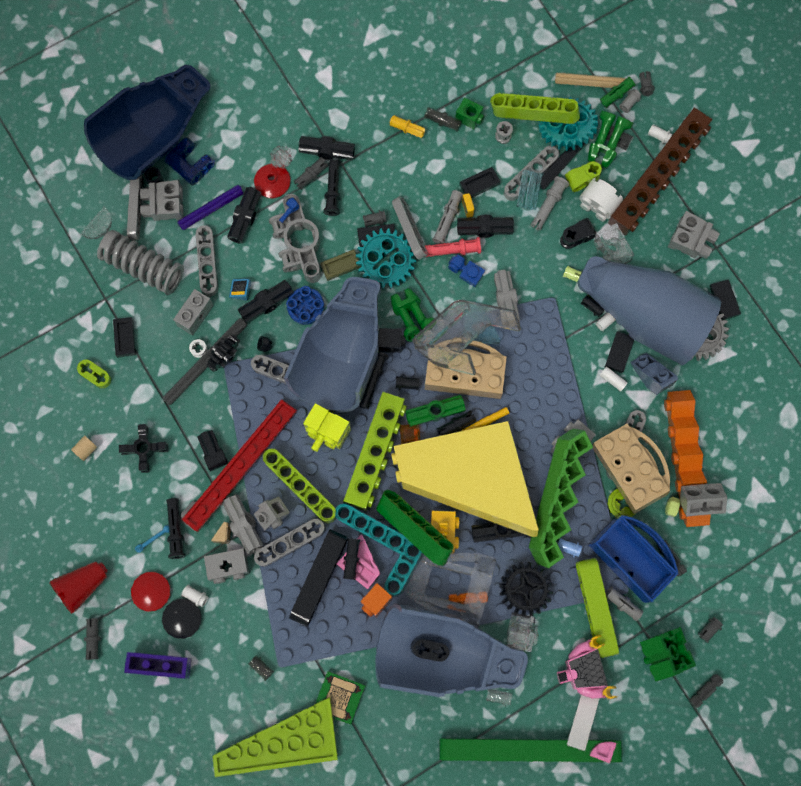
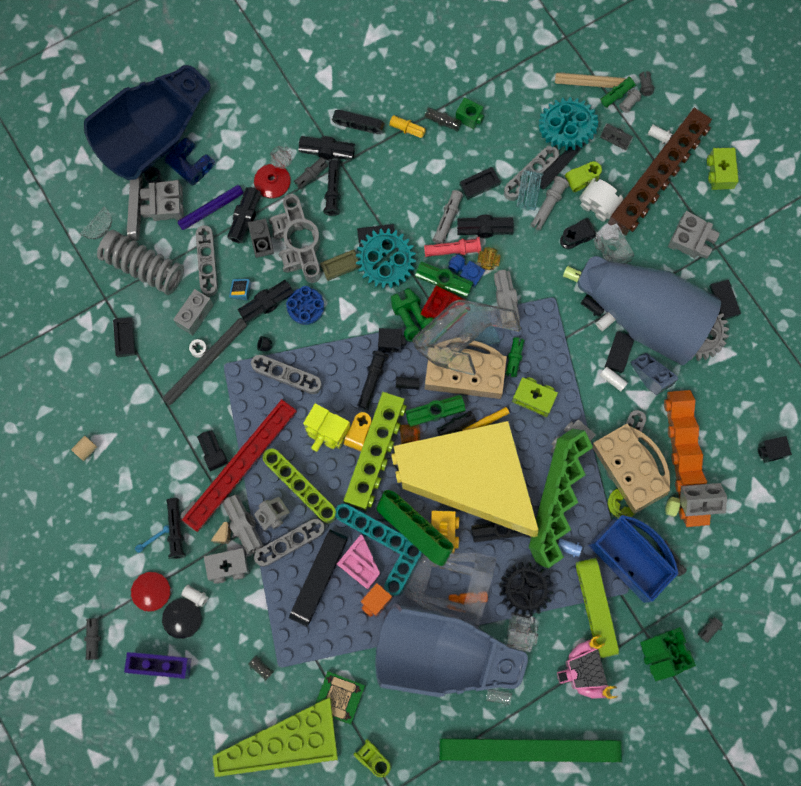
(79, 584): red cone -> none
(92, 377): lime beam -> none
(143, 432): black pin -> none
(223, 353): black gear -> none
(260, 238): none -> dark grey slope
(293, 206): blue hand -> none
(338, 349): sand blue windscreen -> none
(351, 559): black pin -> none
(357, 434): none -> yellow piece
(358, 122): none -> black beam
(372, 758): none -> lime piece
(374, 218): dark grey pin -> none
(409, 228): light grey beam -> none
(428, 654): black beam -> none
(432, 275): none -> green piece
(438, 301): none -> red wing
(468, 205): yellow tile -> none
(488, 258): none -> clear yellow gear
(507, 129): light grey bush -> none
(514, 357): none -> green pin
(535, 108): lime beam -> none
(540, 405): none -> lime brick
(582, 722): white sticker -> none
(603, 751): bright pink tile -> none
(609, 150): green piece -> none
(623, 603): light grey pin -> none
(706, 690): dark grey axle -> none
(723, 168): none -> lime brick
(774, 449): none -> black brick

